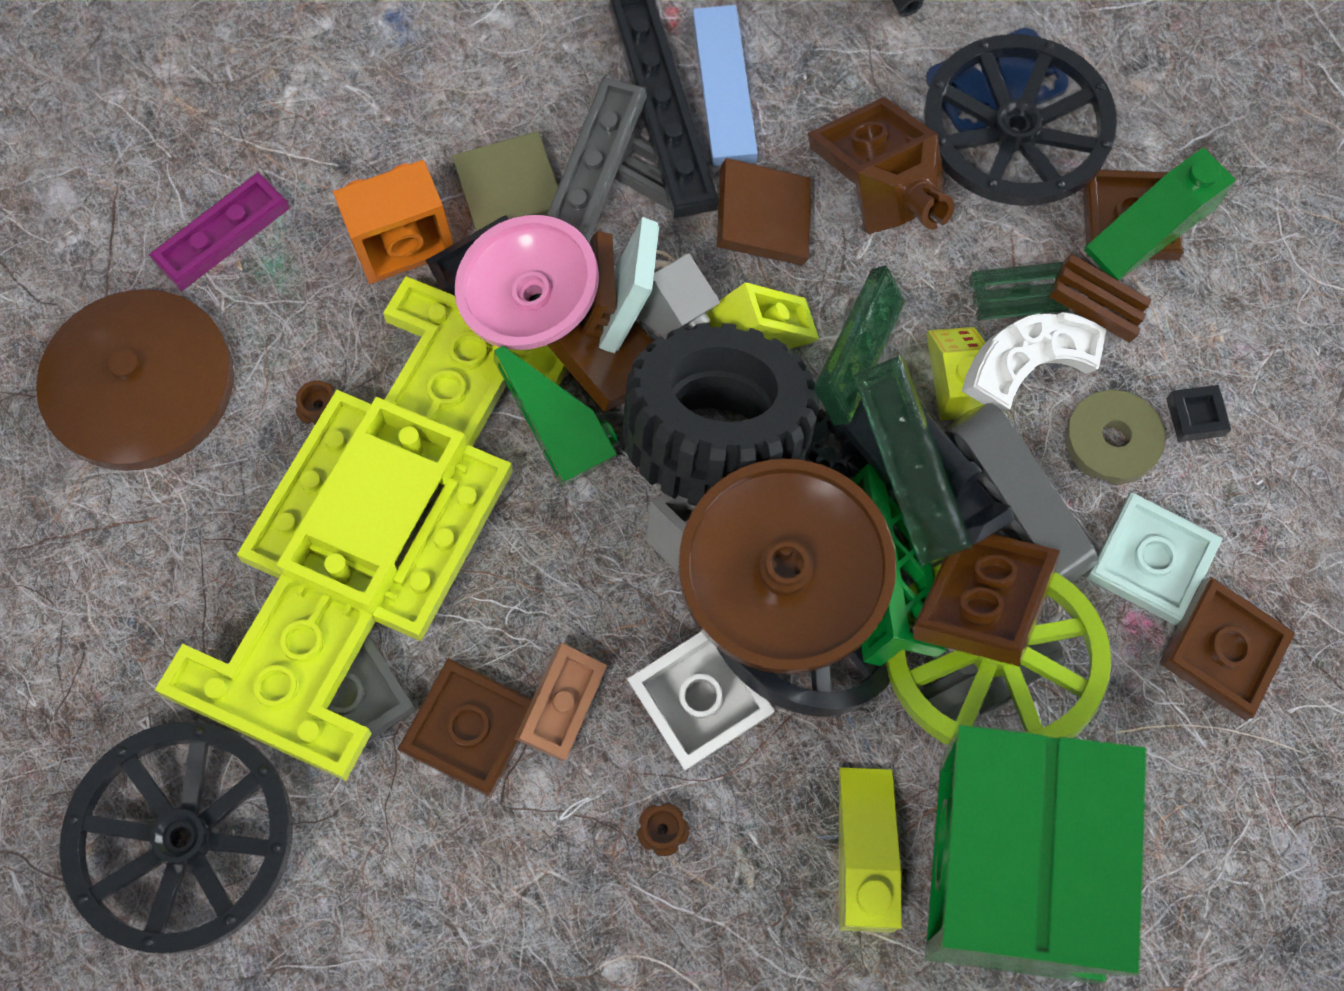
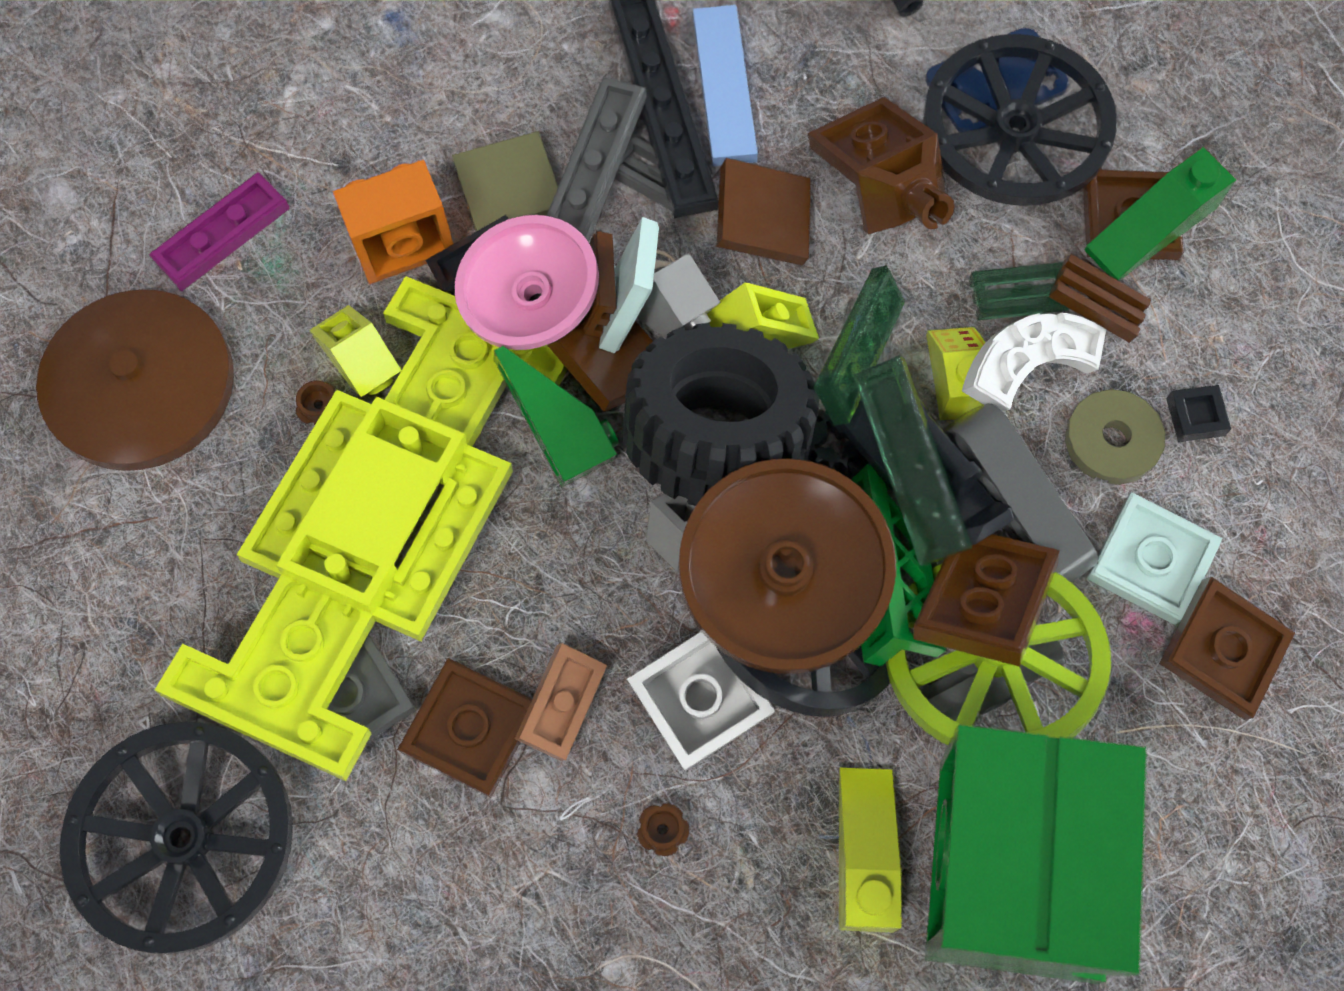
(356, 351): none -> neon yellow slope

